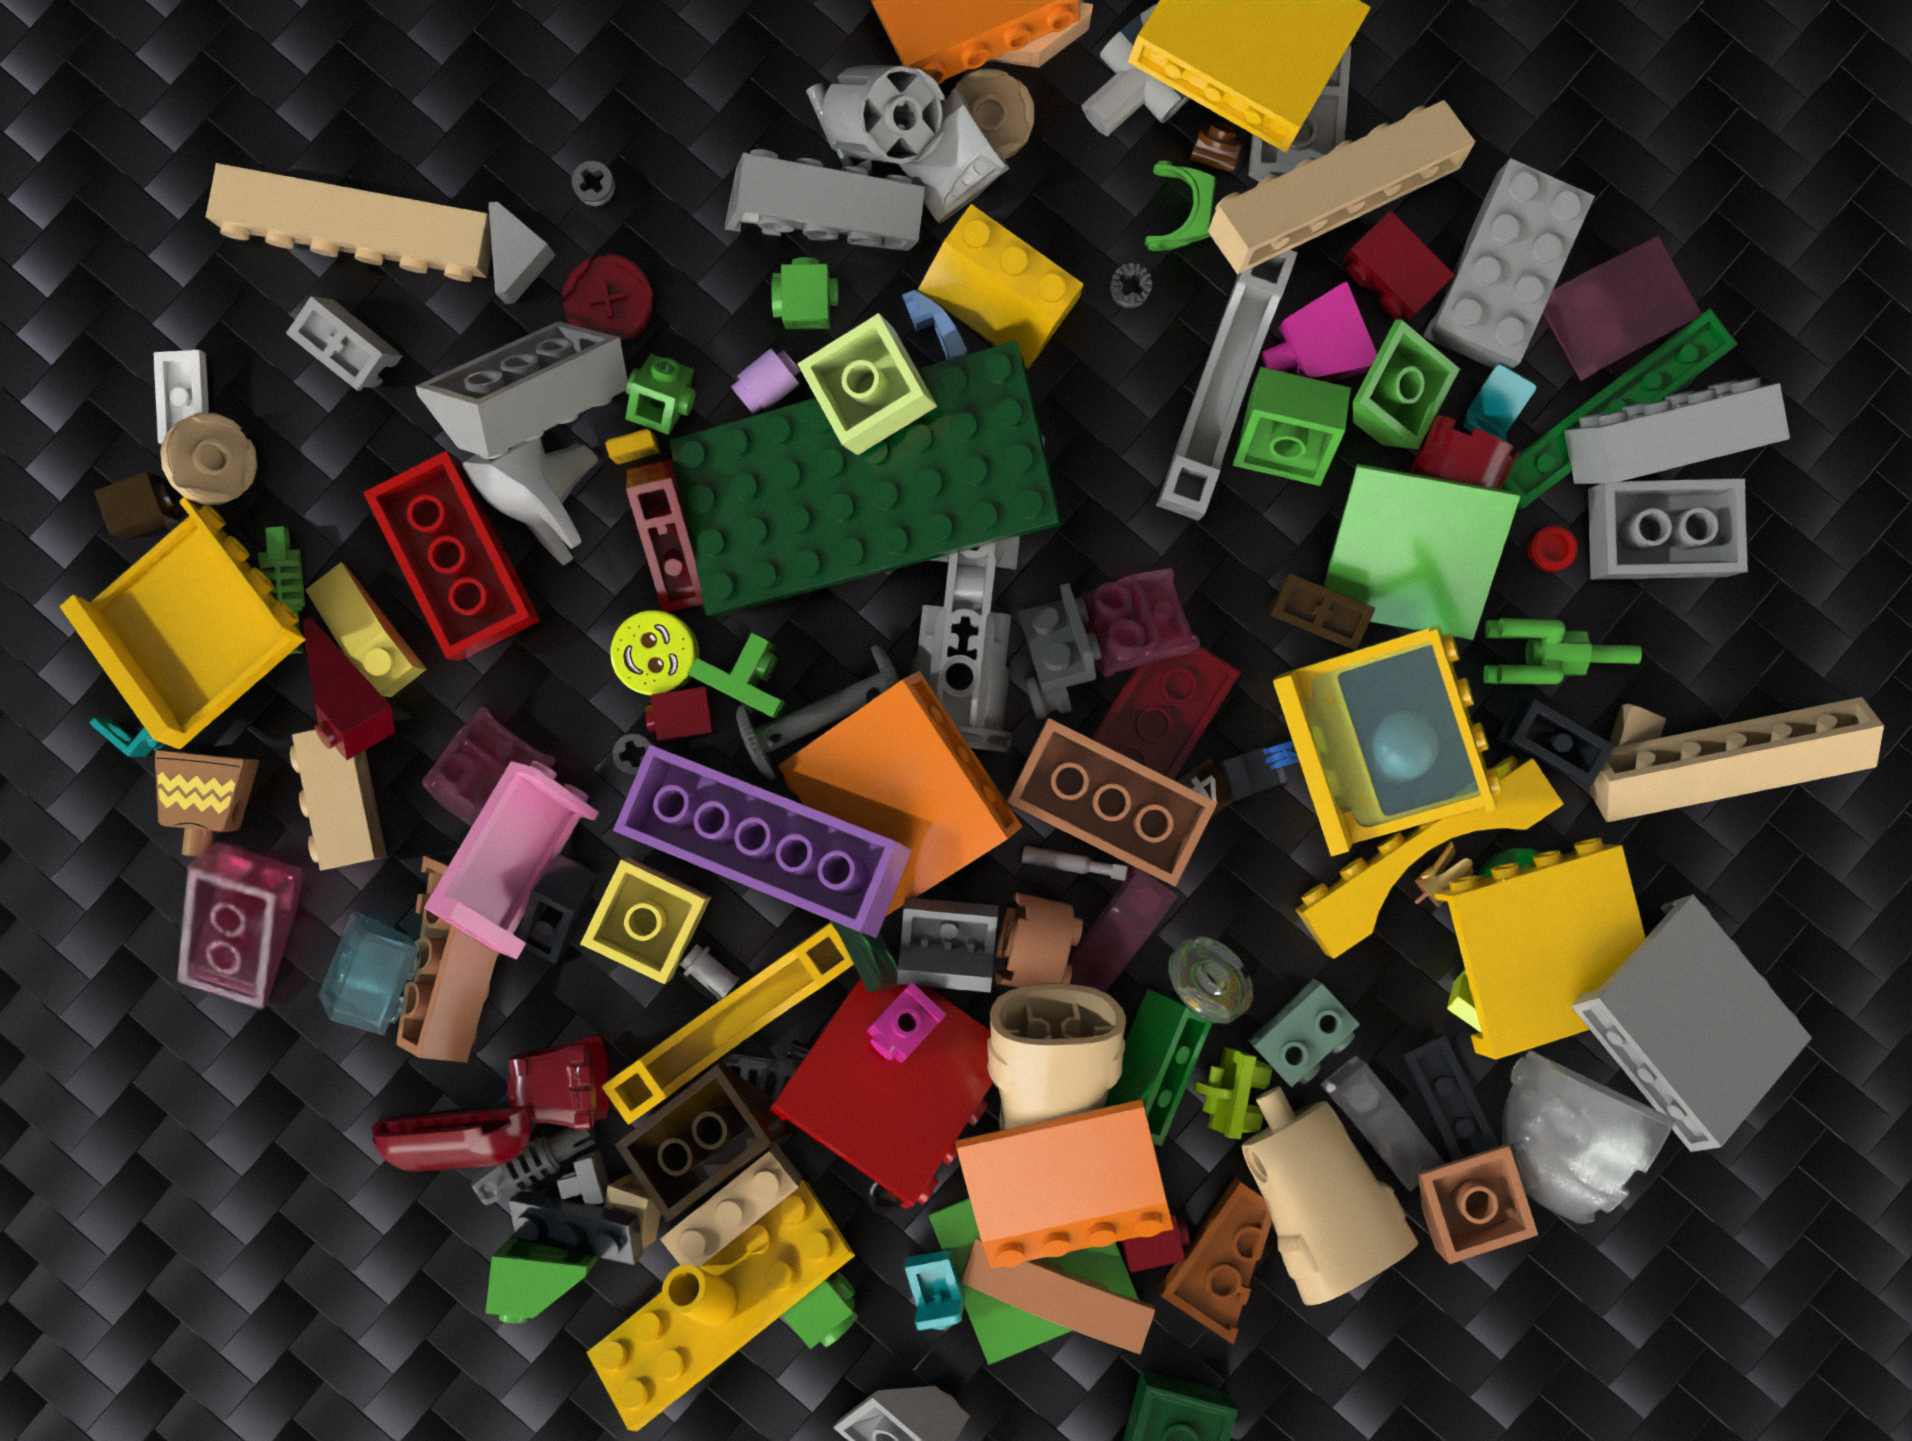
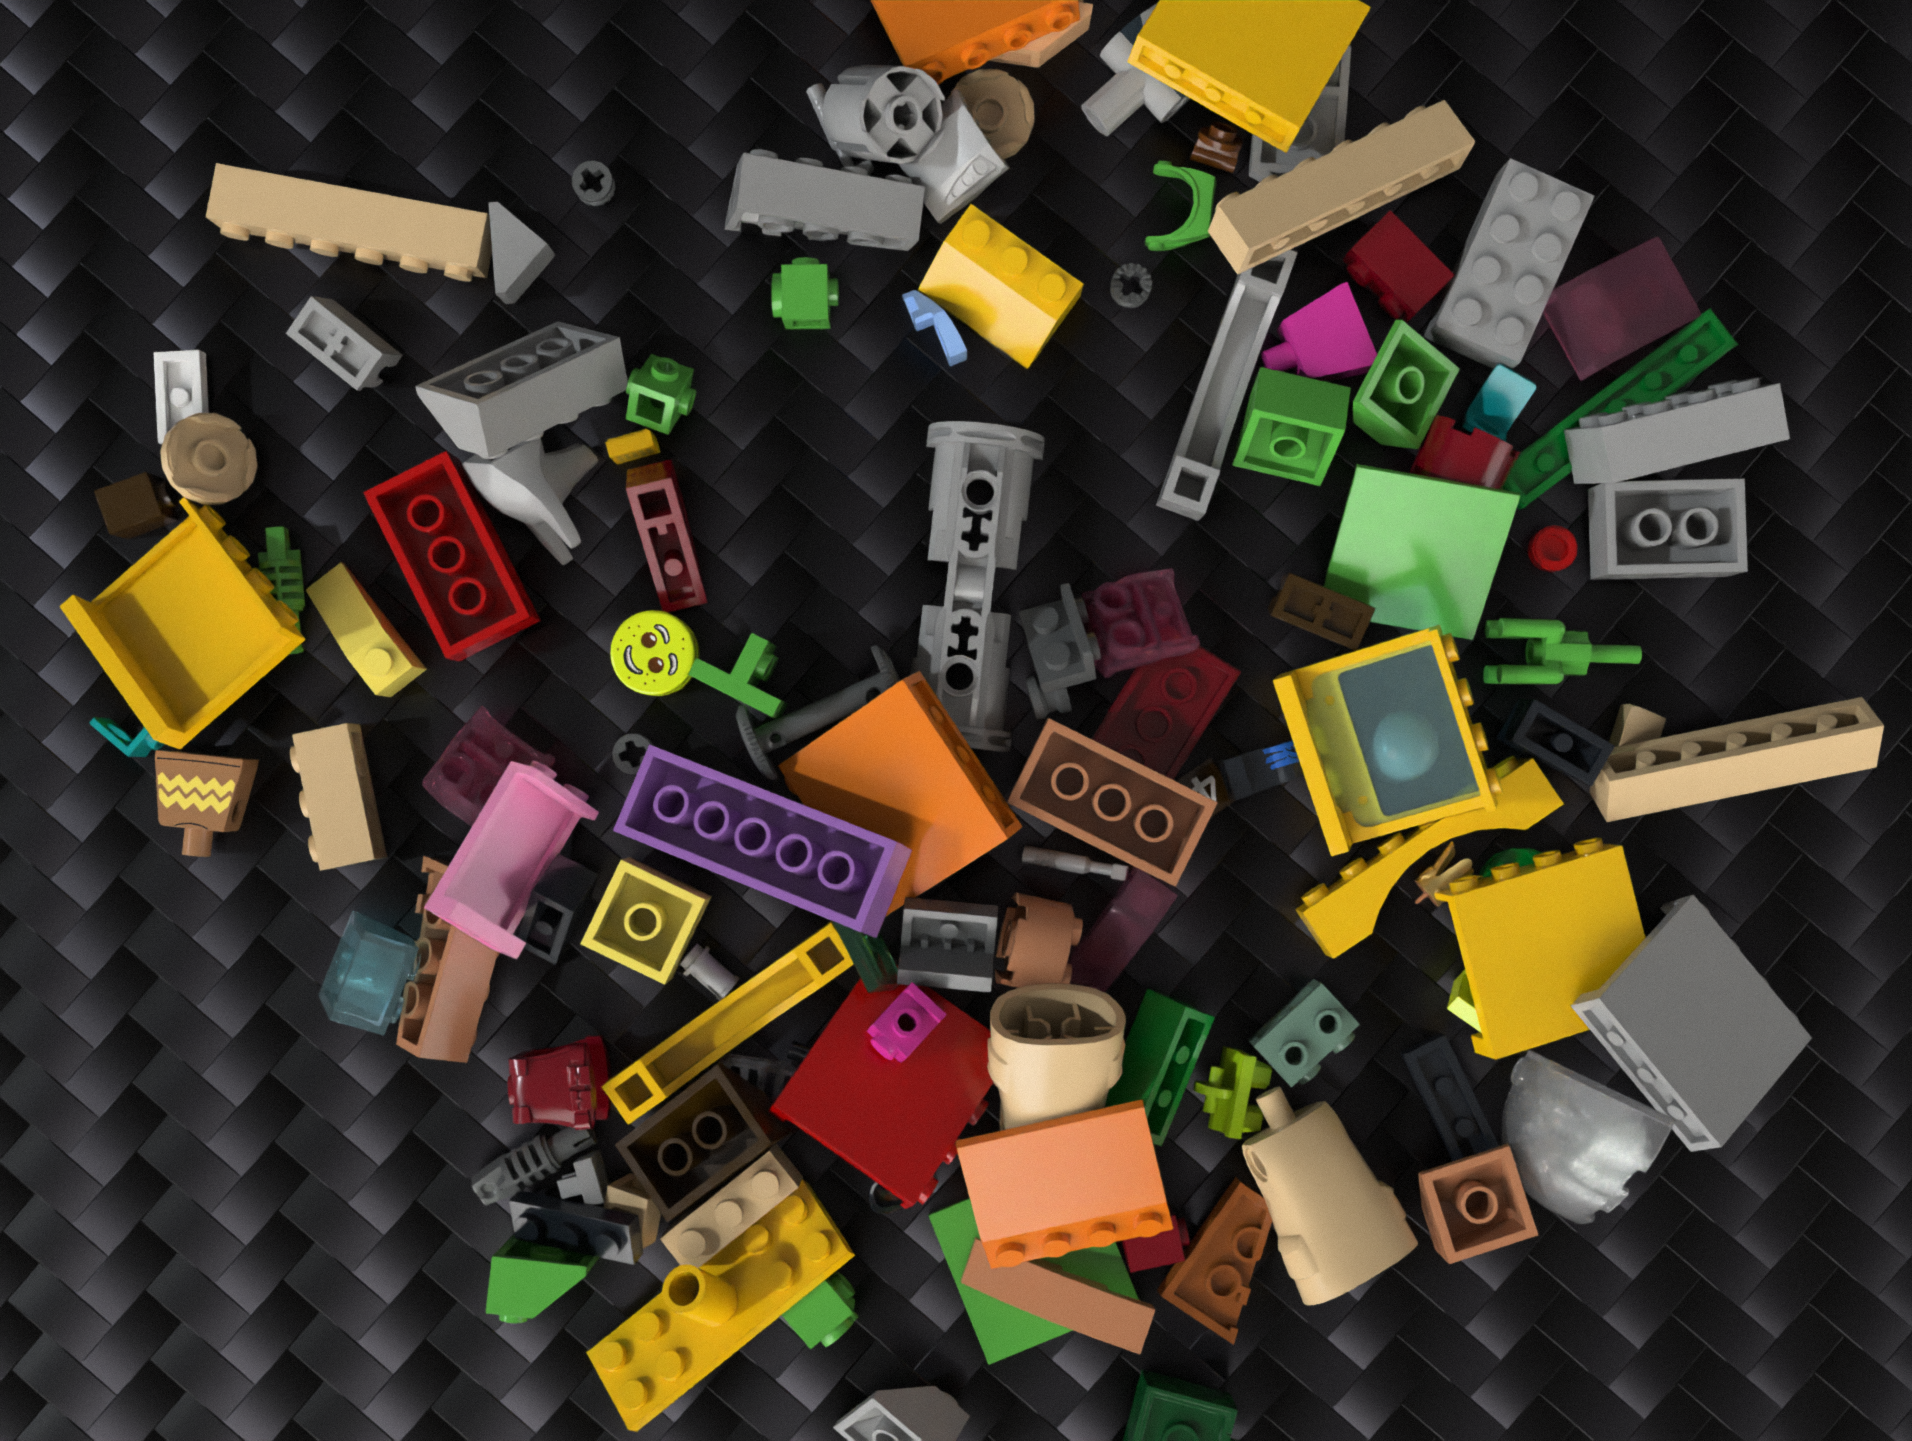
(236, 923): clear pink slope -> none
(346, 703): dark red slope -> none
(453, 1139): dark red brick -> none
(609, 297): dark red tile -> none
(681, 714): dark red brick -> none
(766, 381): lavender brick -> none
(794, 511): dark green plate -> none
(867, 384): yellowish green brick -> none
(935, 1290): teal bracket -> none
(1189, 977): clear tile -> none
(1381, 1121): clear slope -> none

